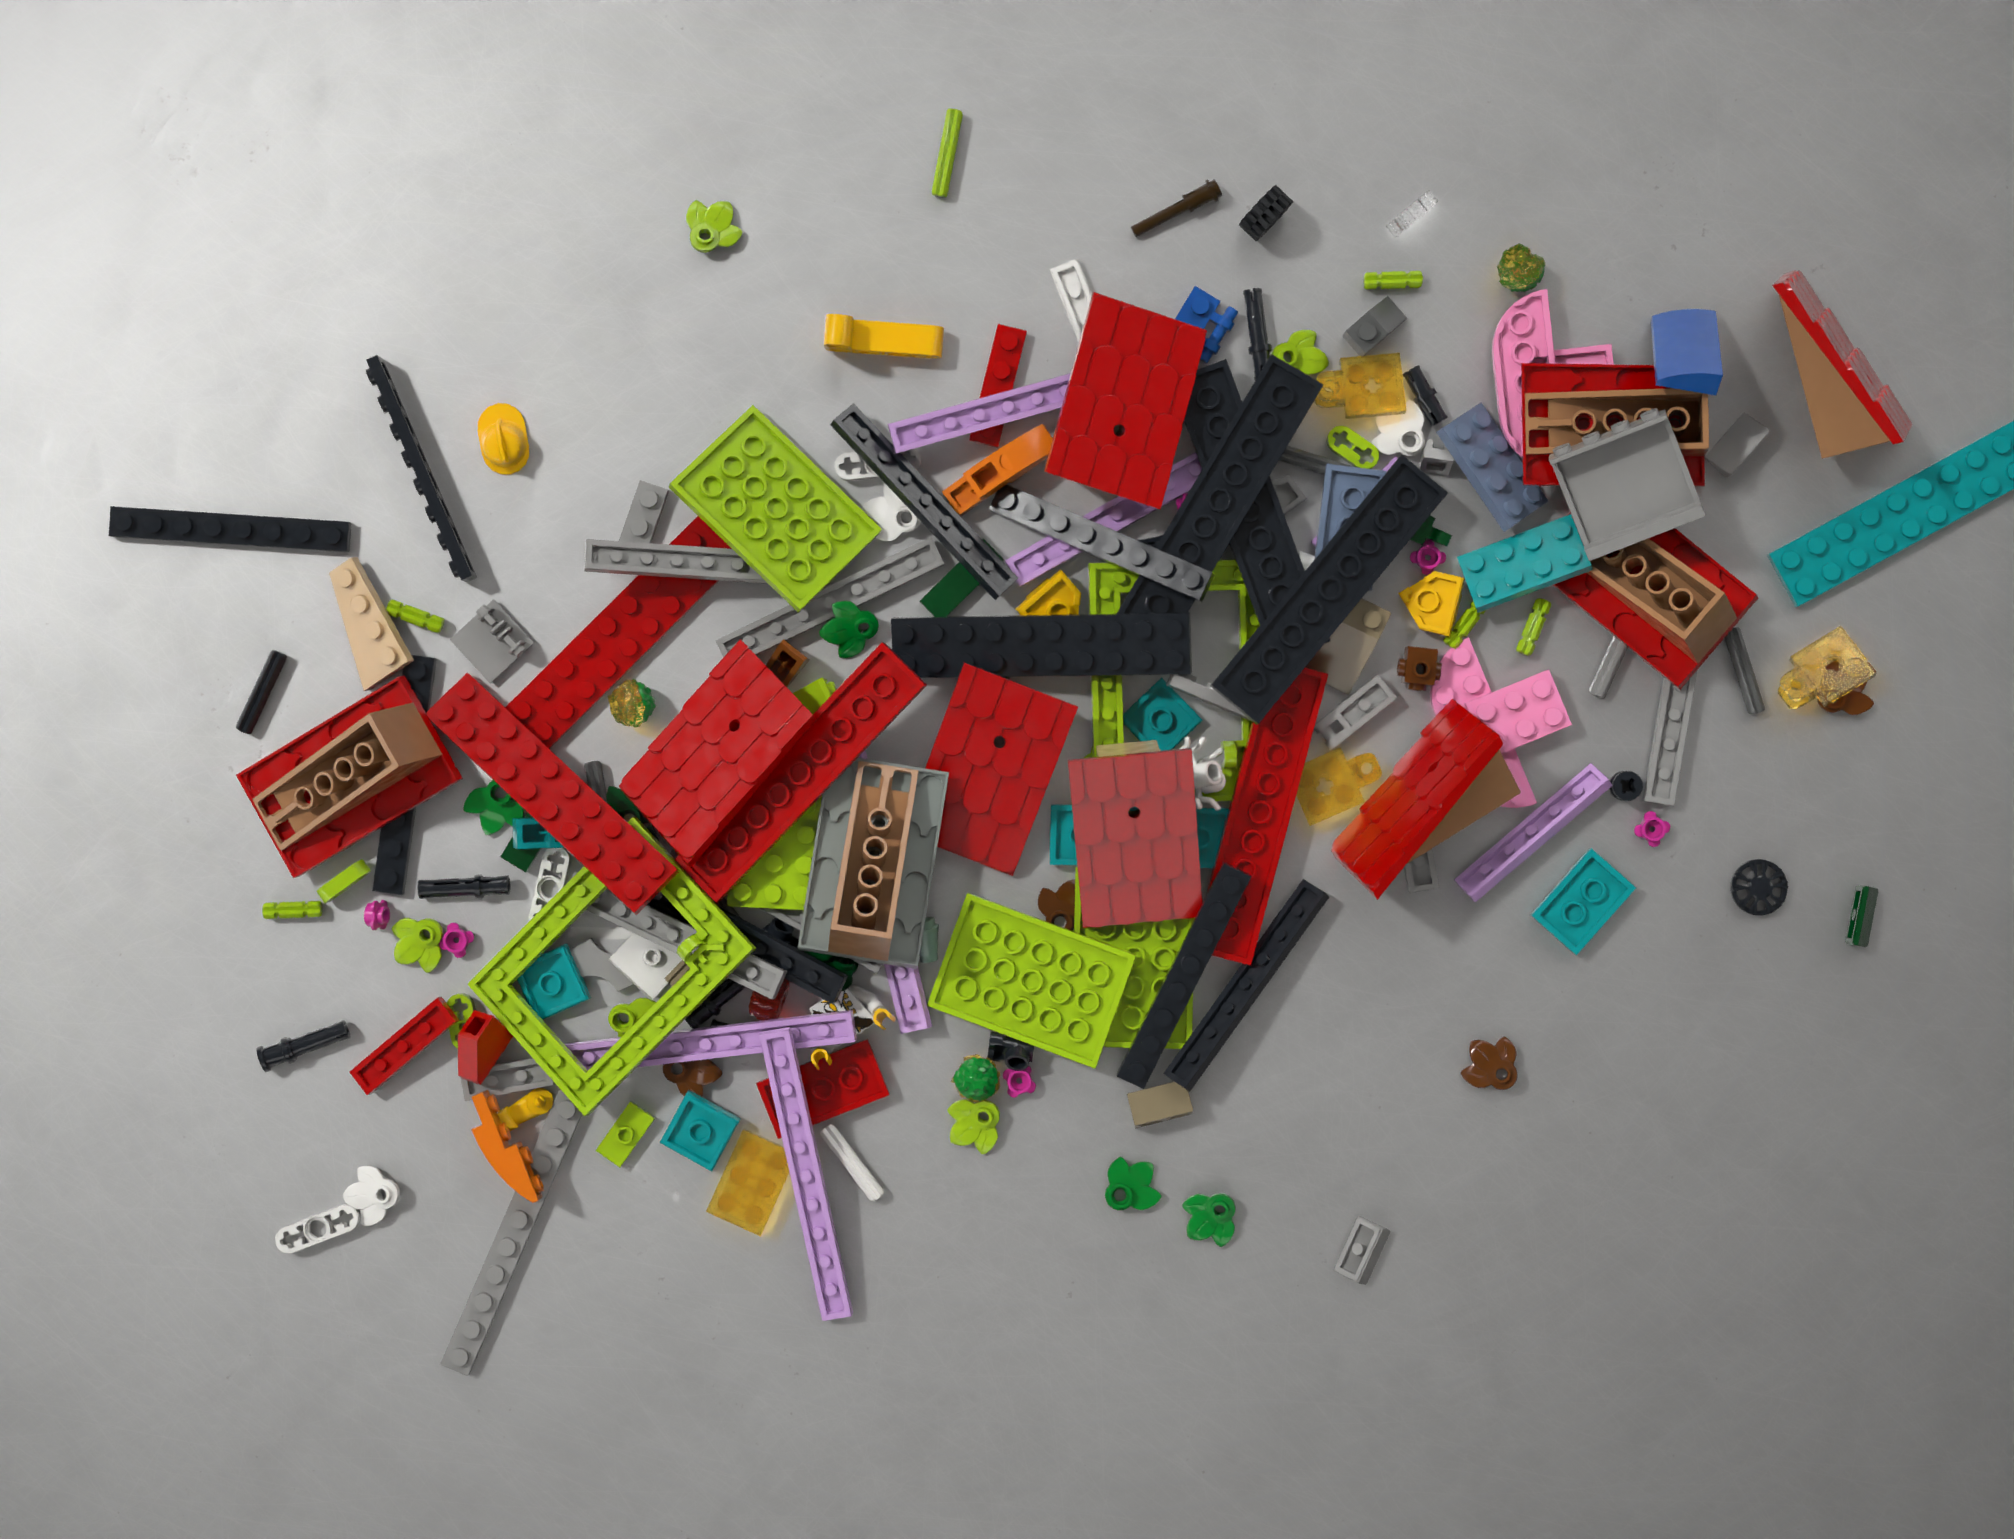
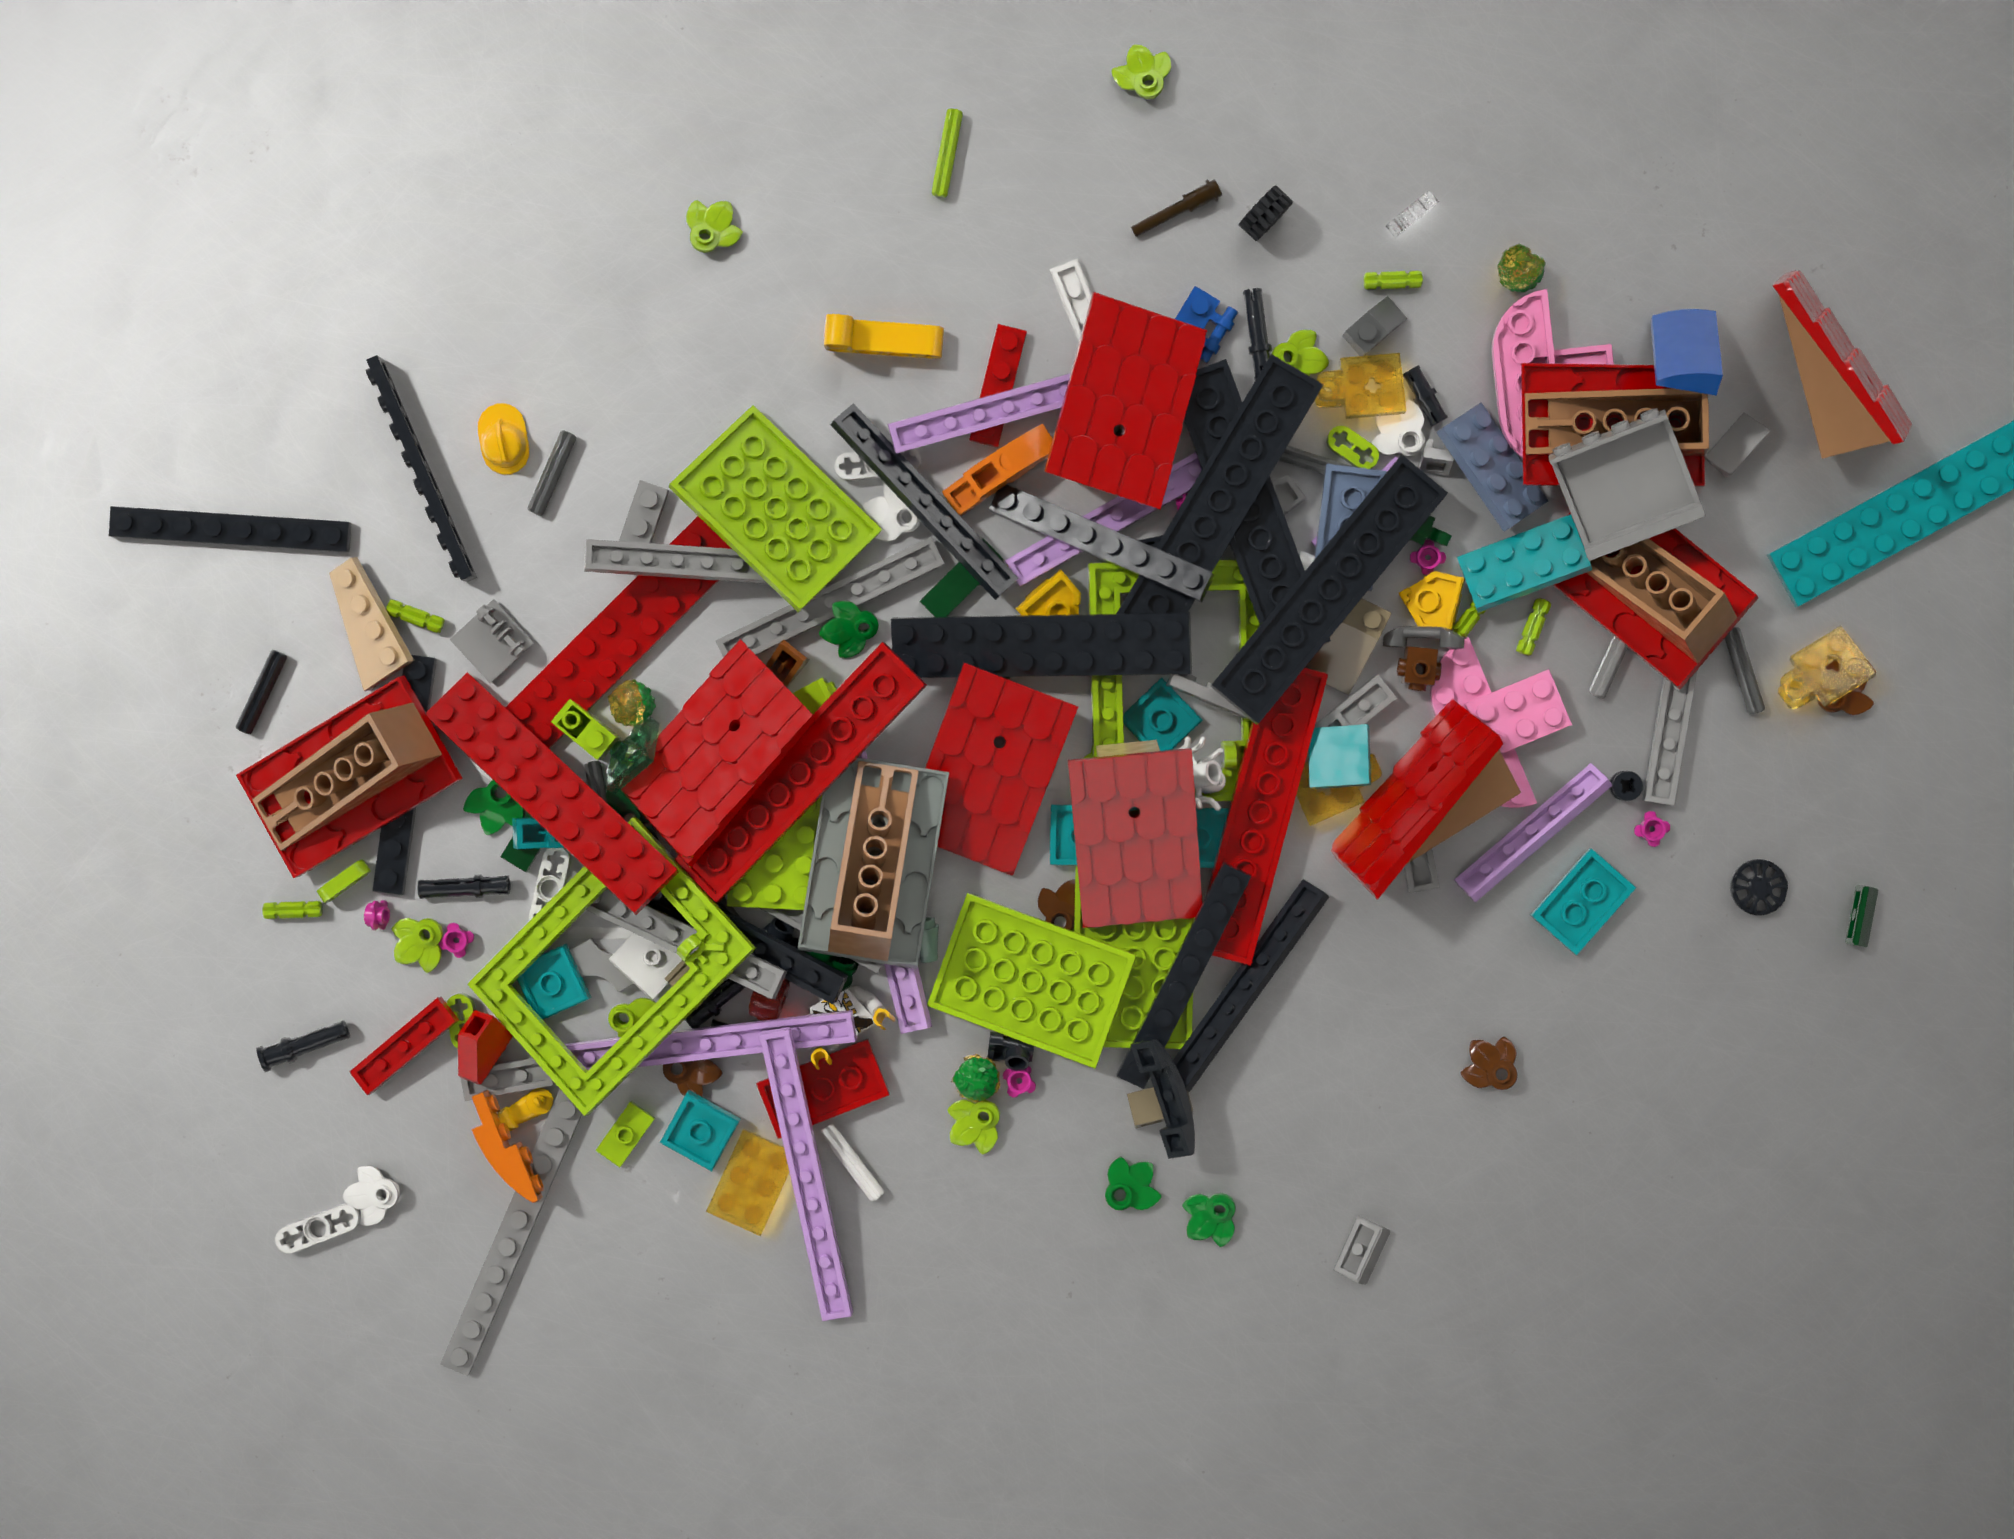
(551, 472): none -> dark grey axle
(585, 730): none -> lime slope
(632, 755): none -> clear green plate
(1140, 68): none -> lime plate
(1172, 1097): none -> black slope
(1340, 757): none -> tile
(1448, 638): none -> dark grey bar

